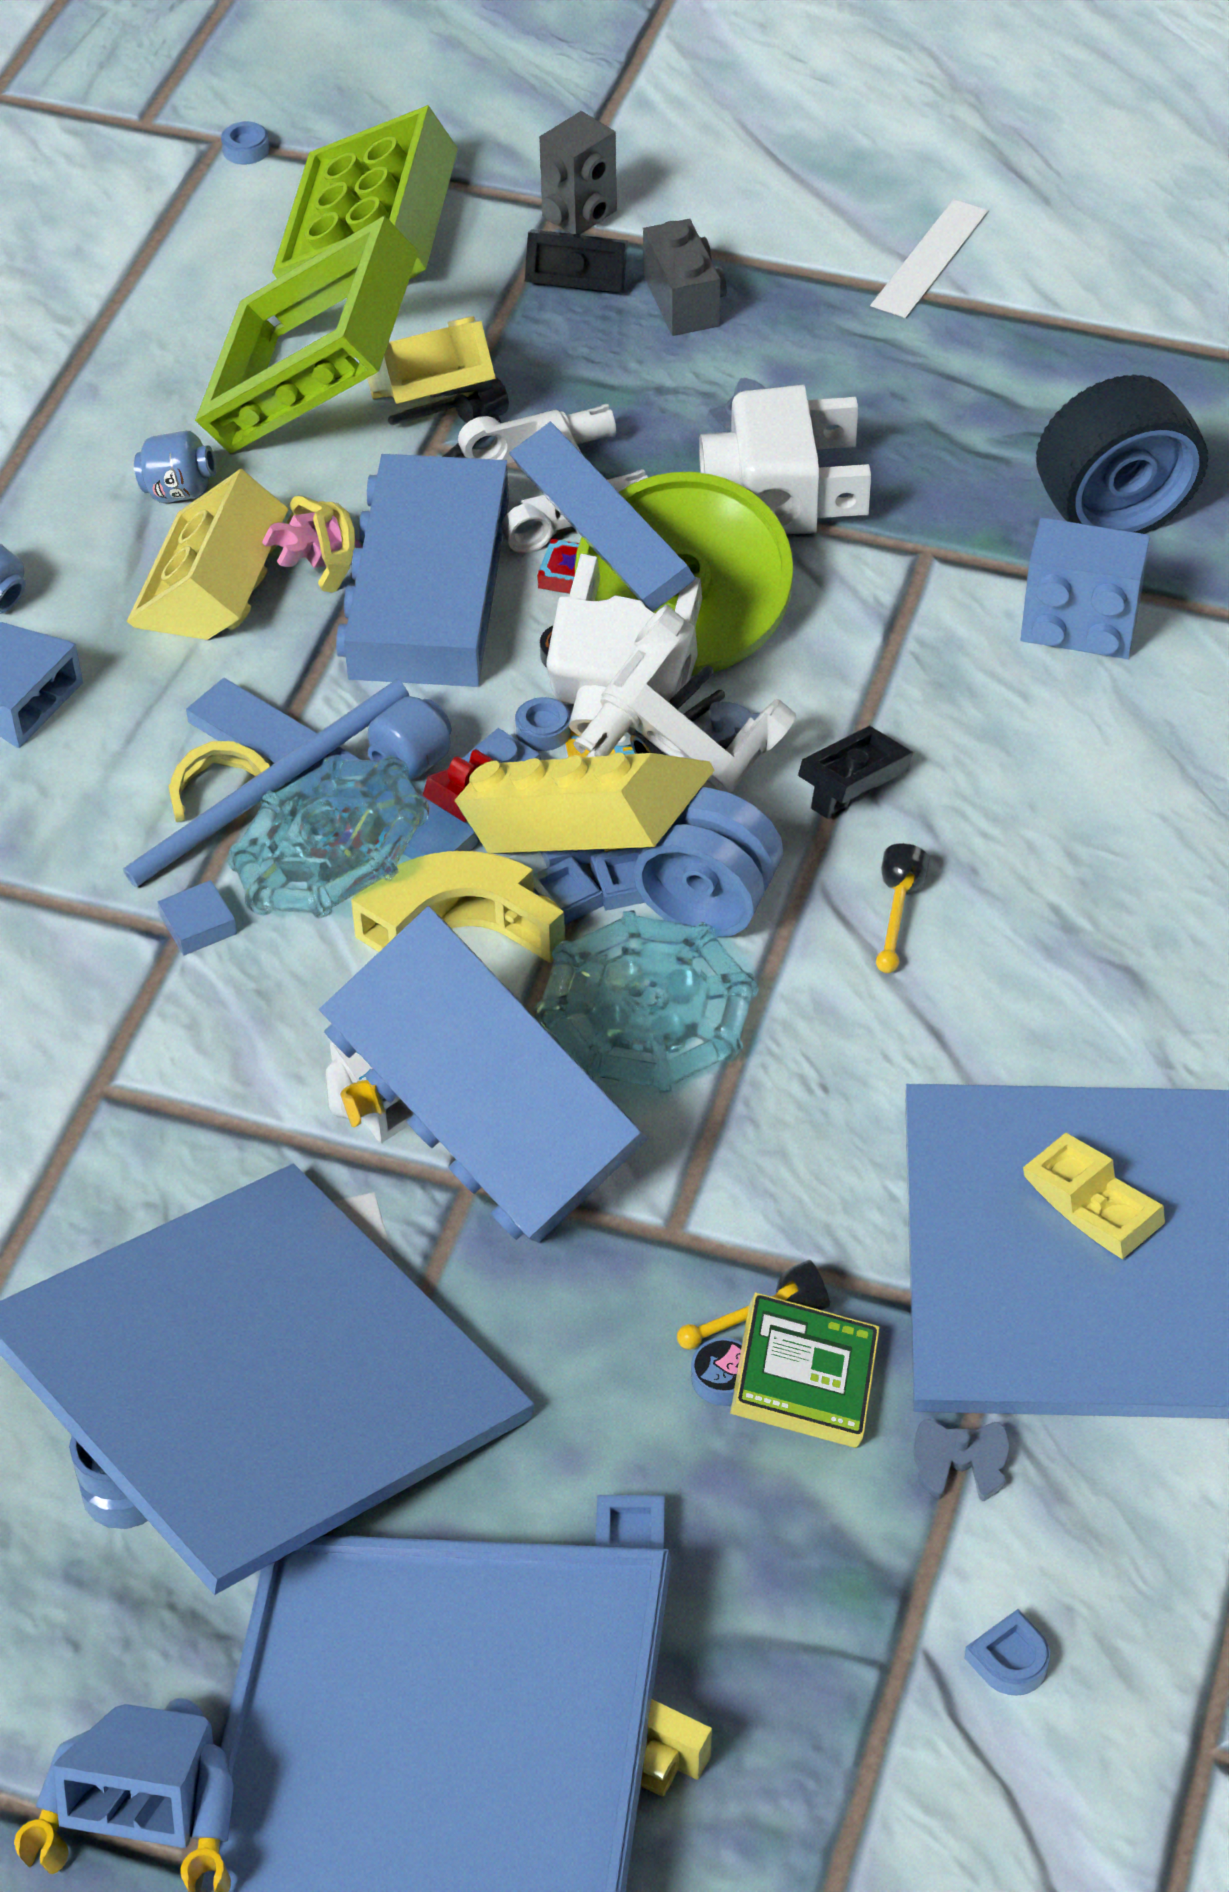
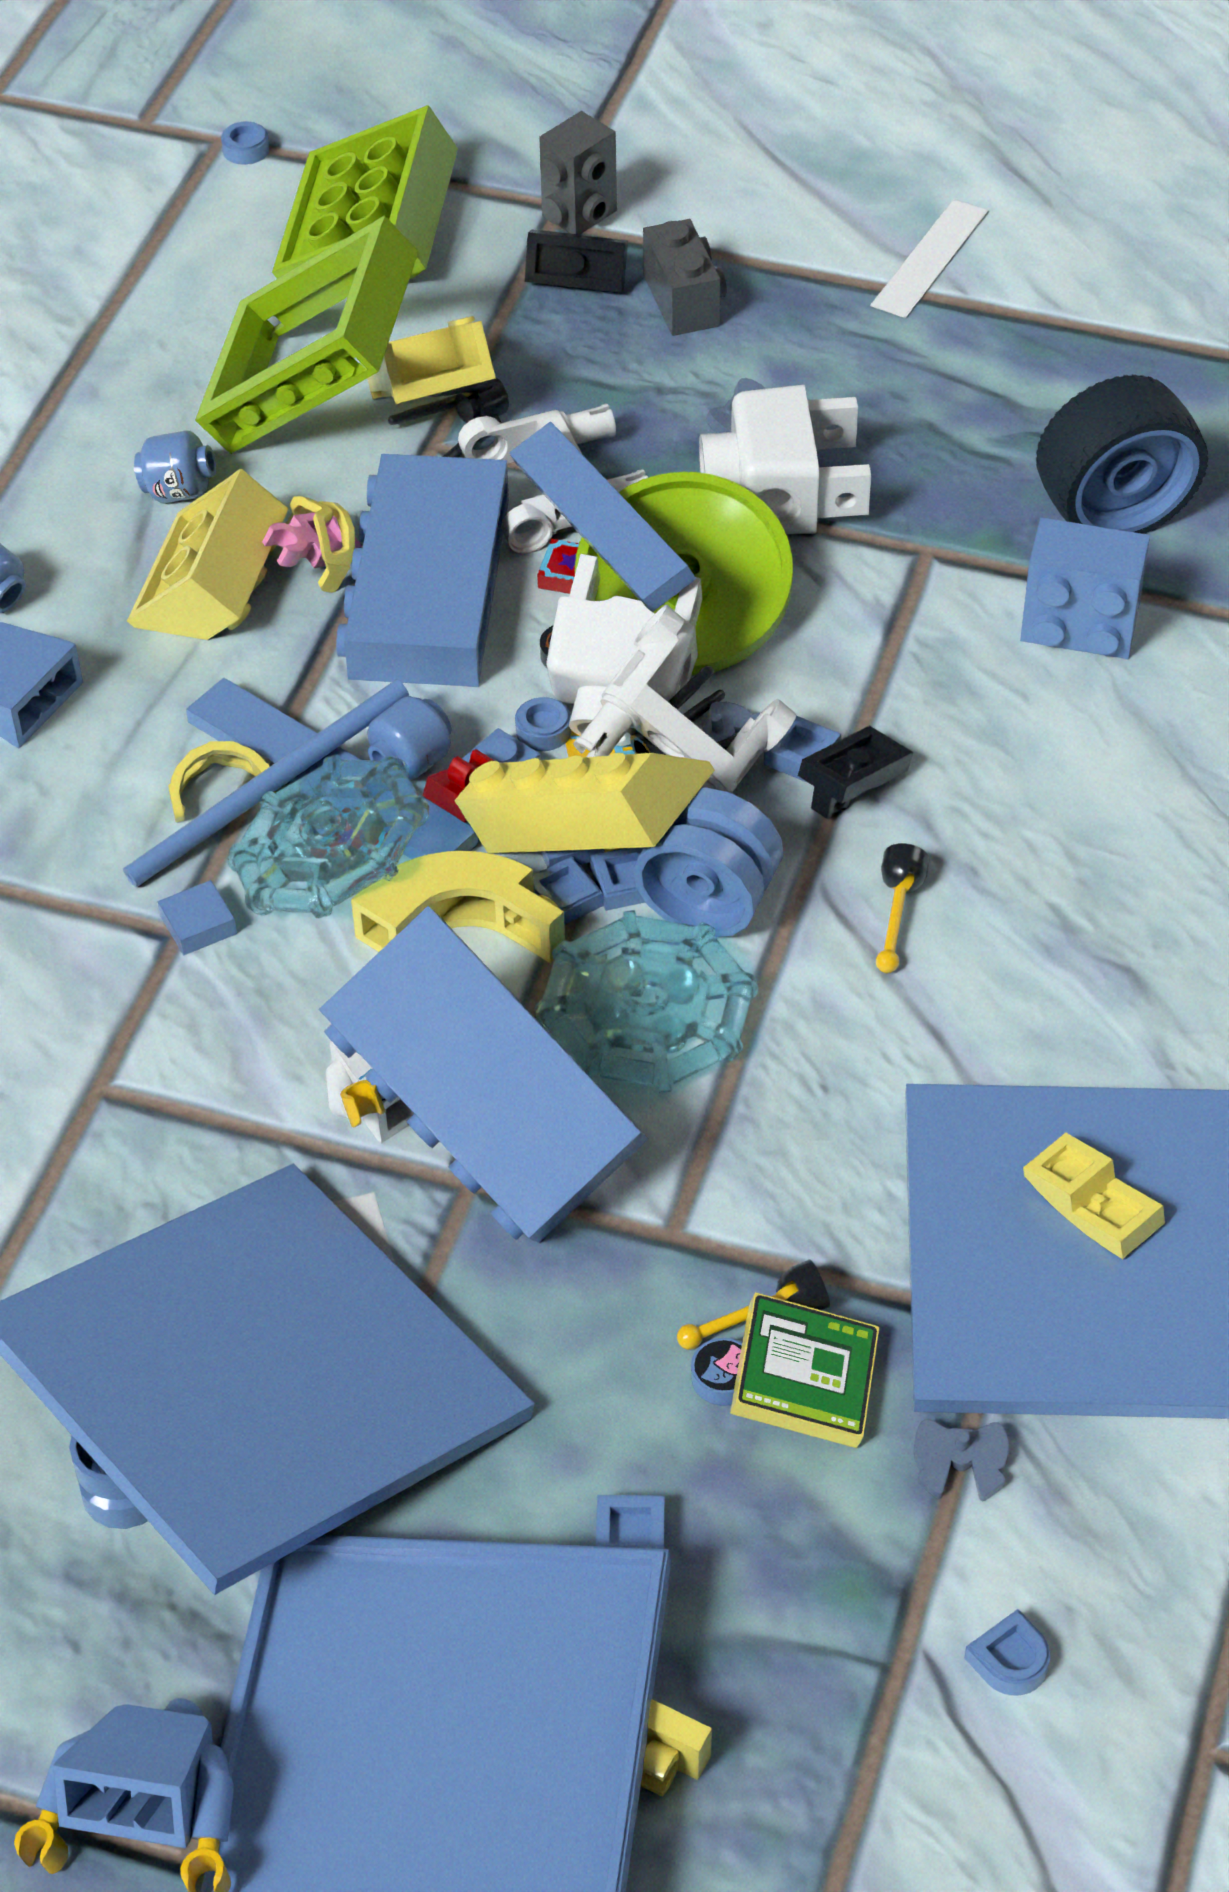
(798, 743): none -> medium blue plate

